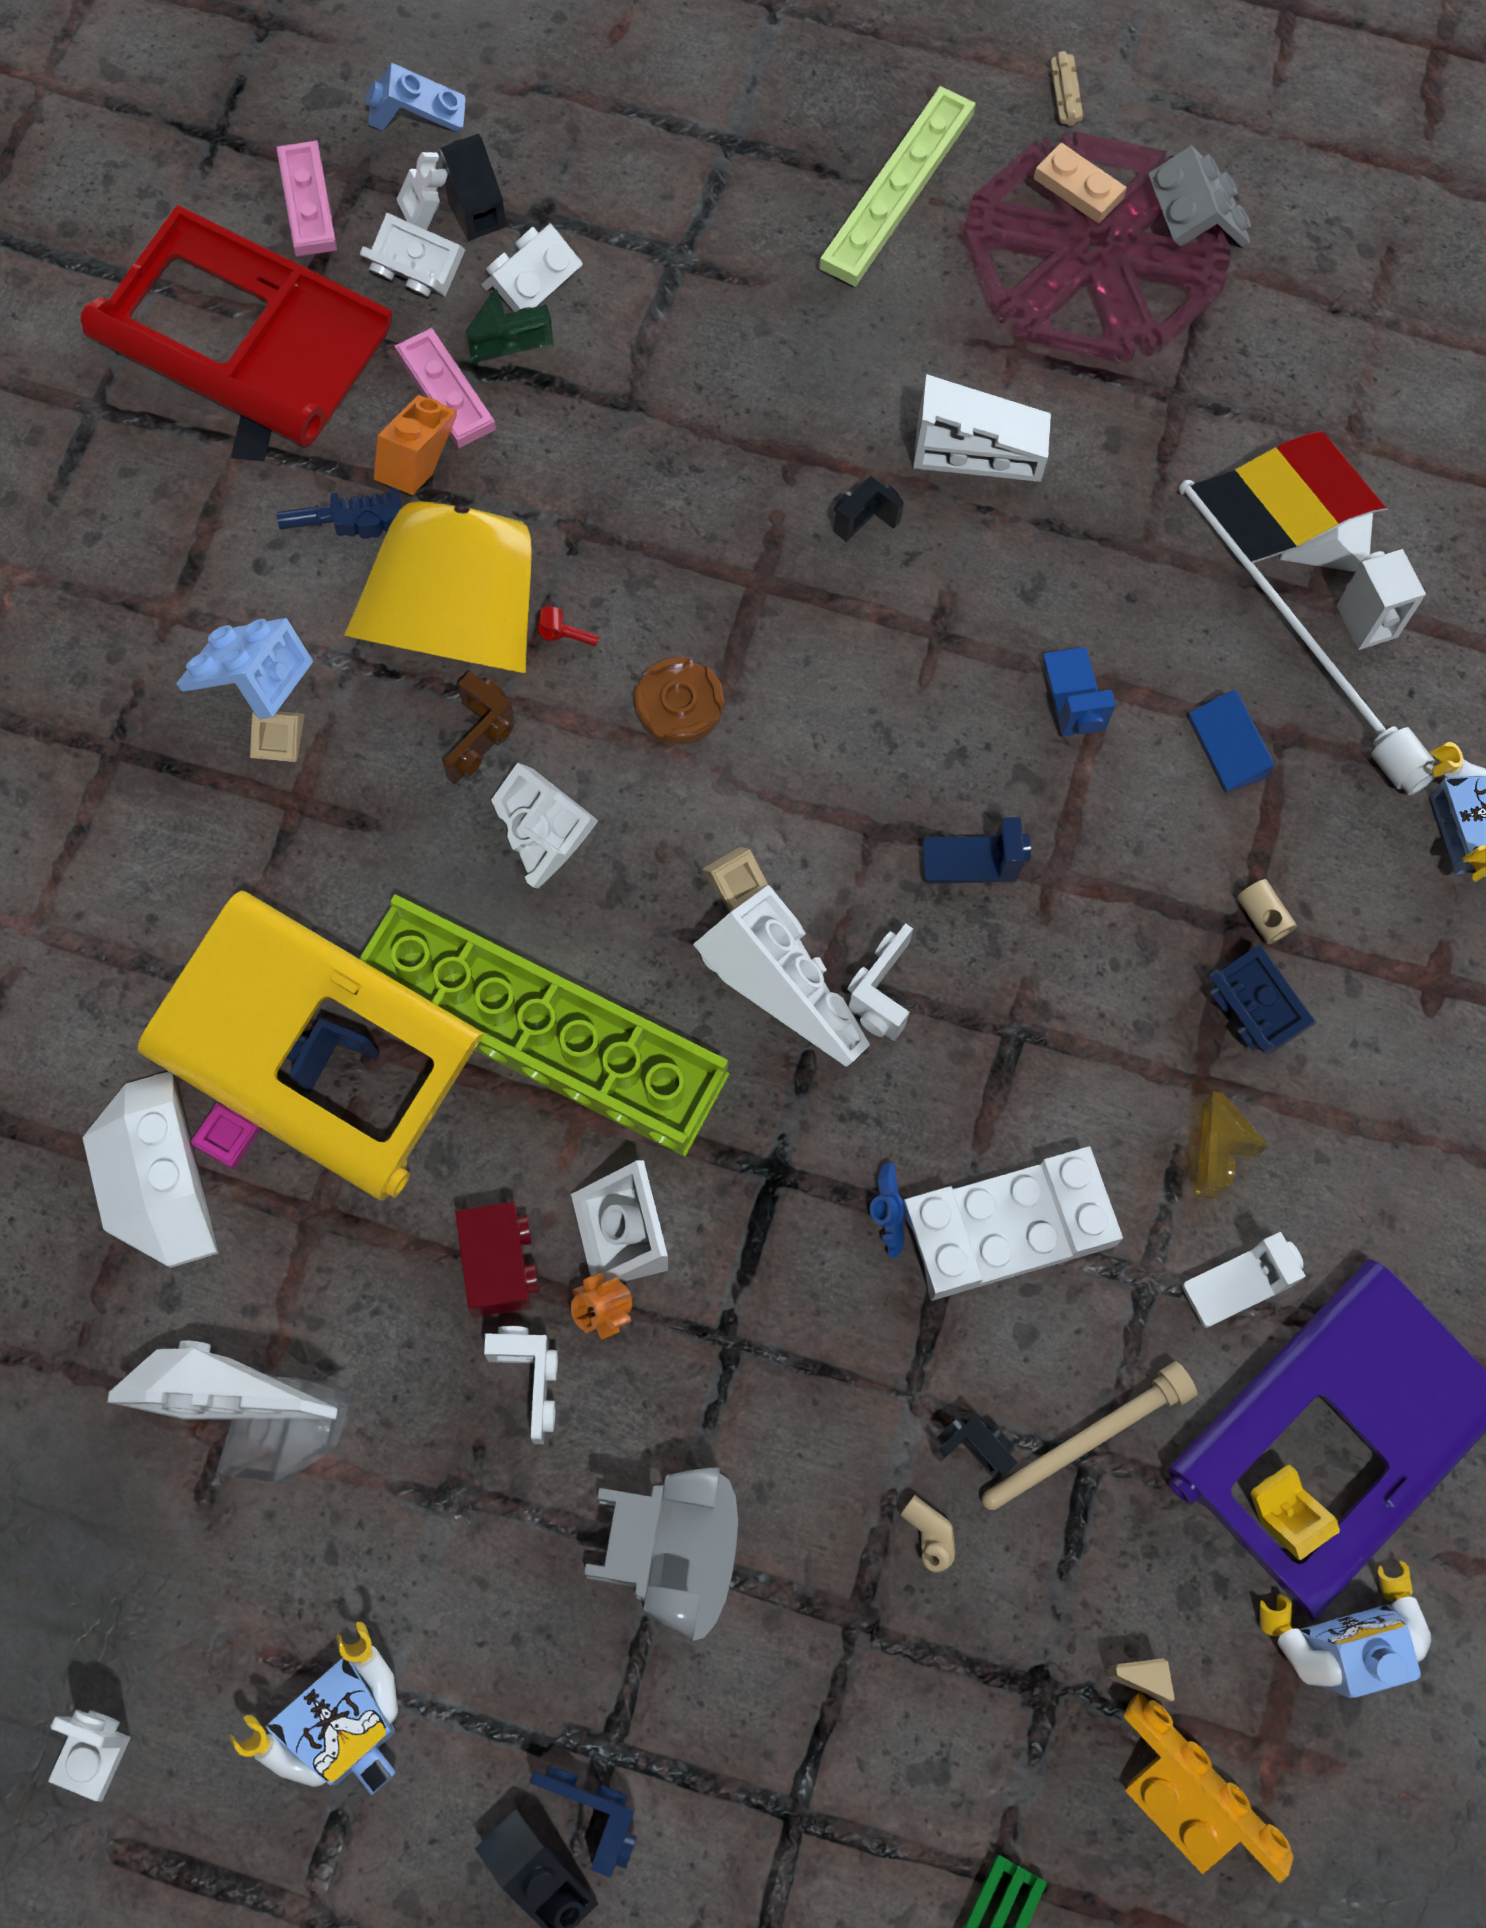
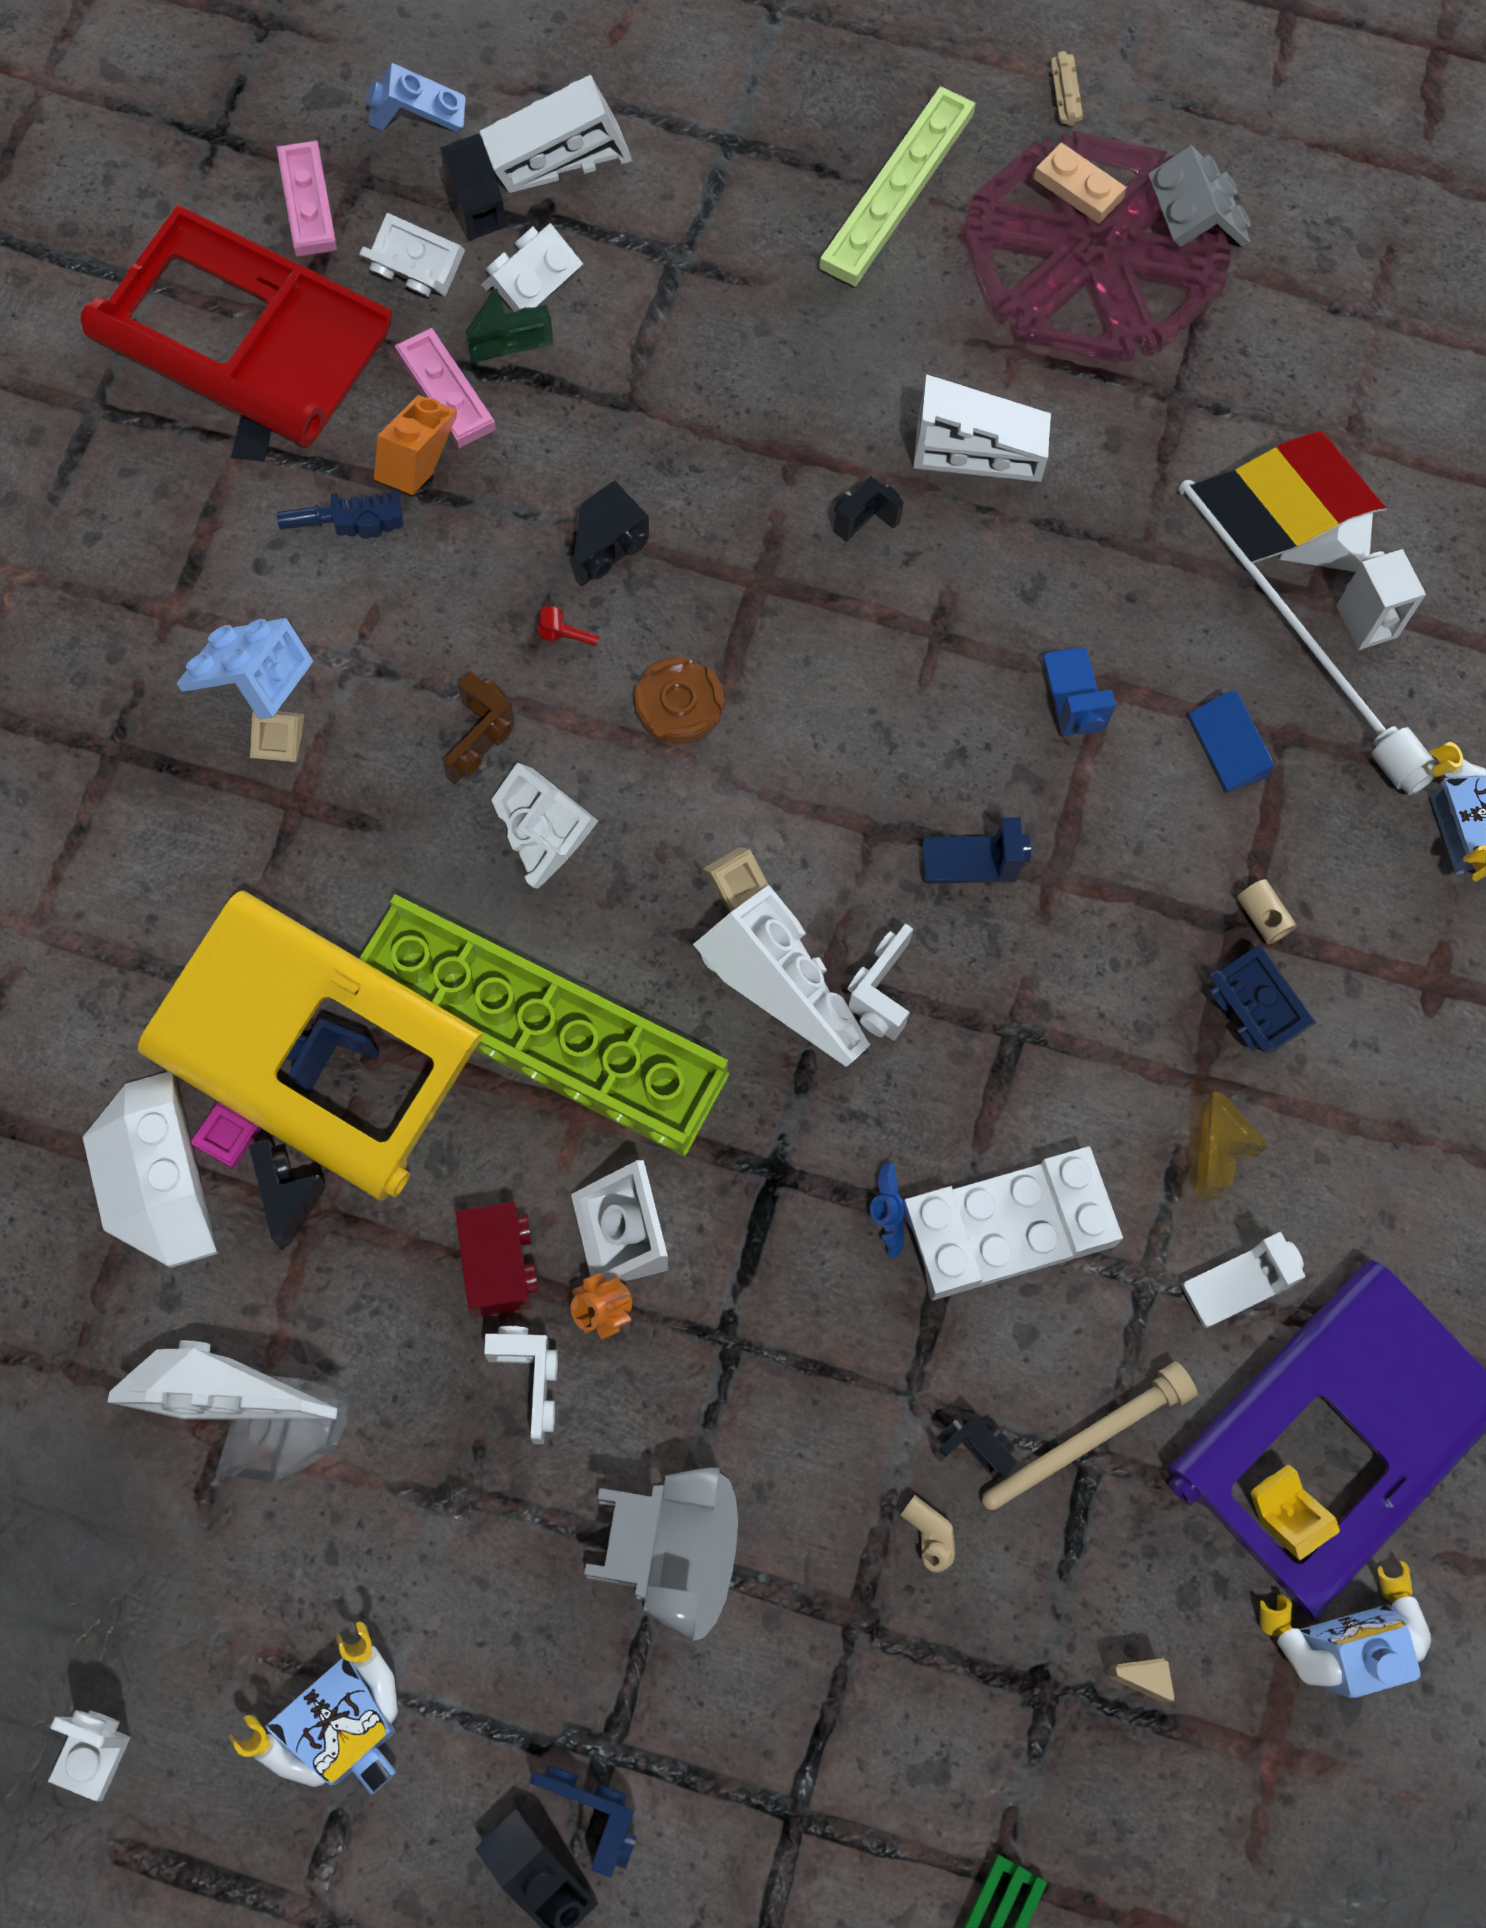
(284, 1204): none -> black slope
(418, 194): white plate -> none
(450, 586): yellow piece -> none
(555, 136): none -> white wedge
(608, 530): none -> black slope
(1194, 1802): light orange bracket -> none

